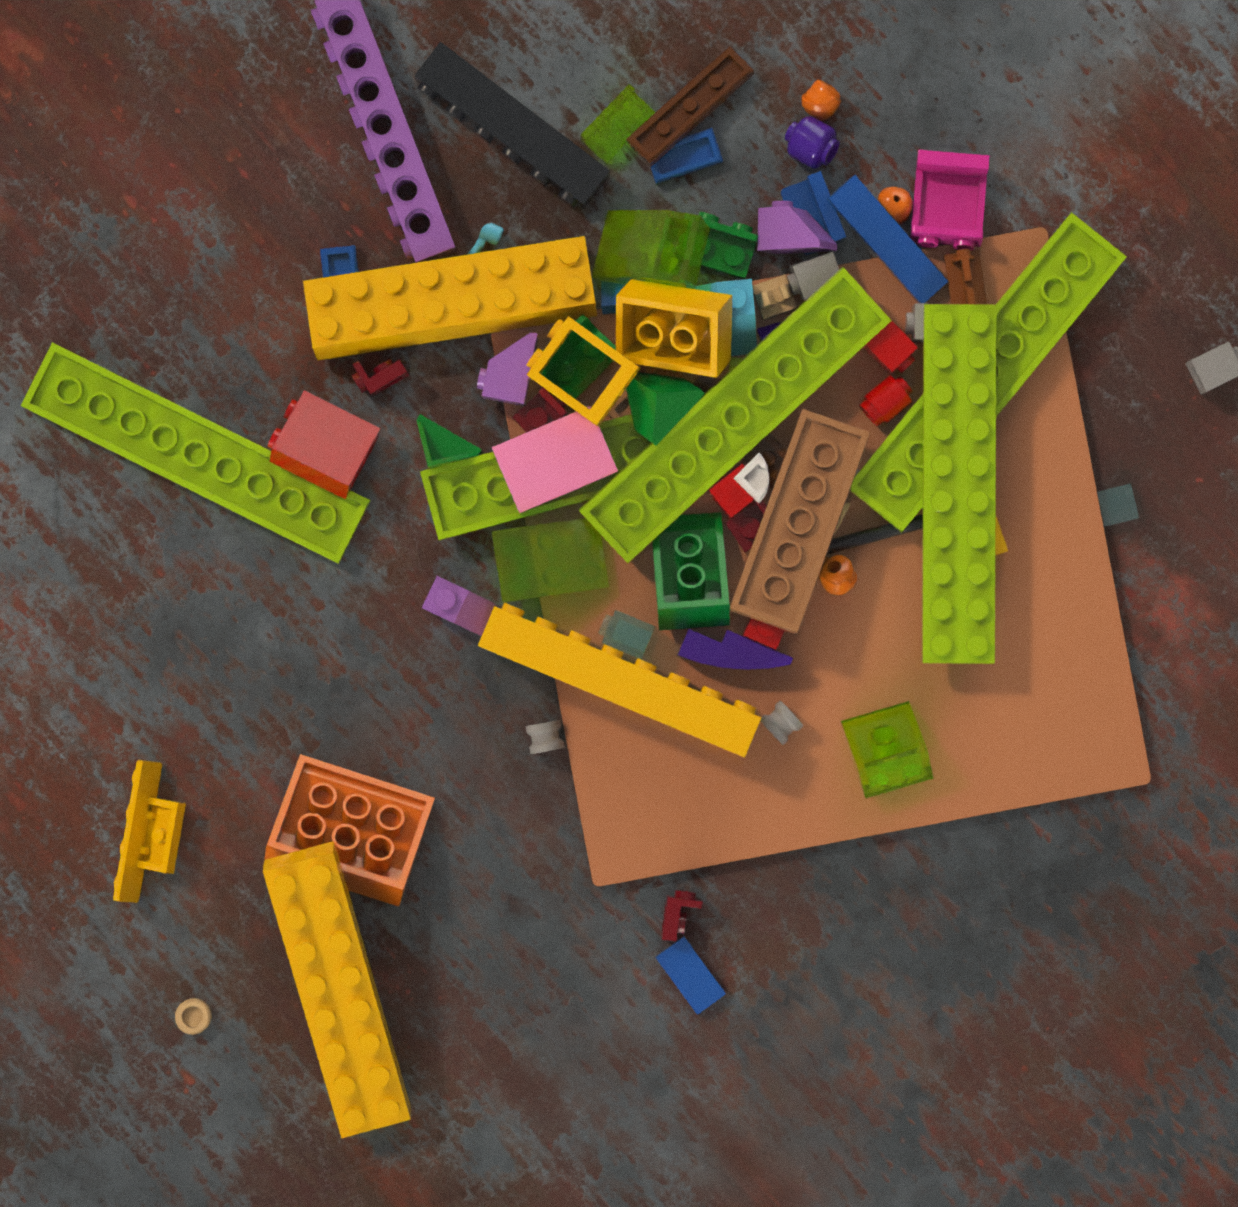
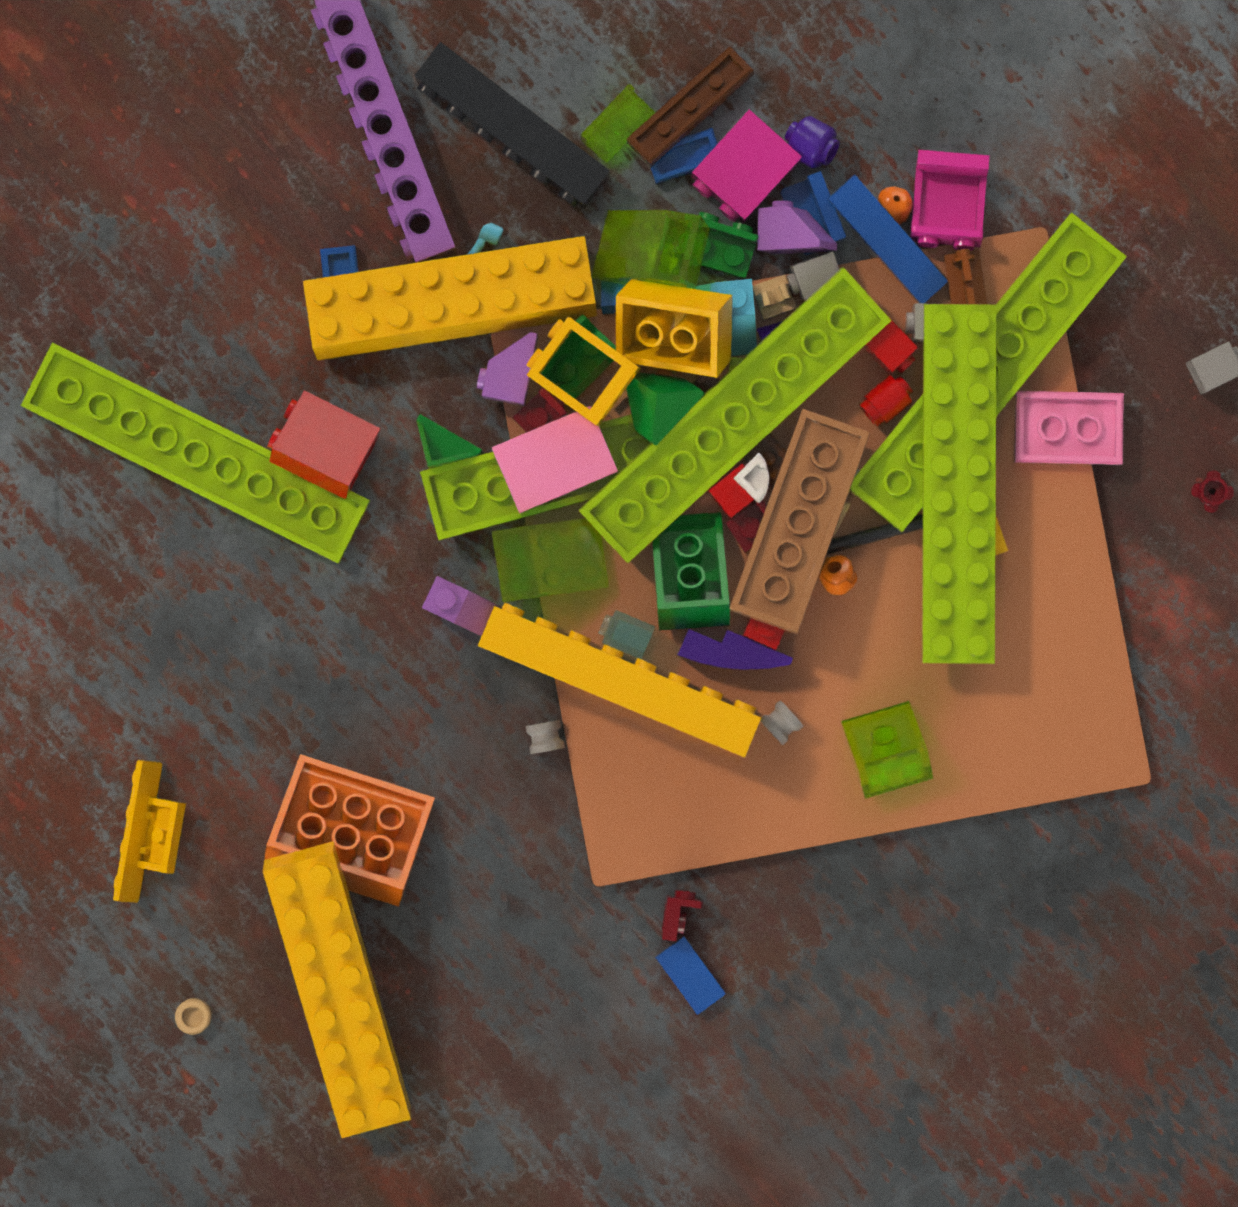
(385, 376): dark red bracket -> none
(744, 167): none -> dark pink panel
(821, 100): orange piece -> none
(1069, 427): none -> bright pink tile
(1117, 505): clear light blue tile -> none
(1214, 481): none -> dark red plate

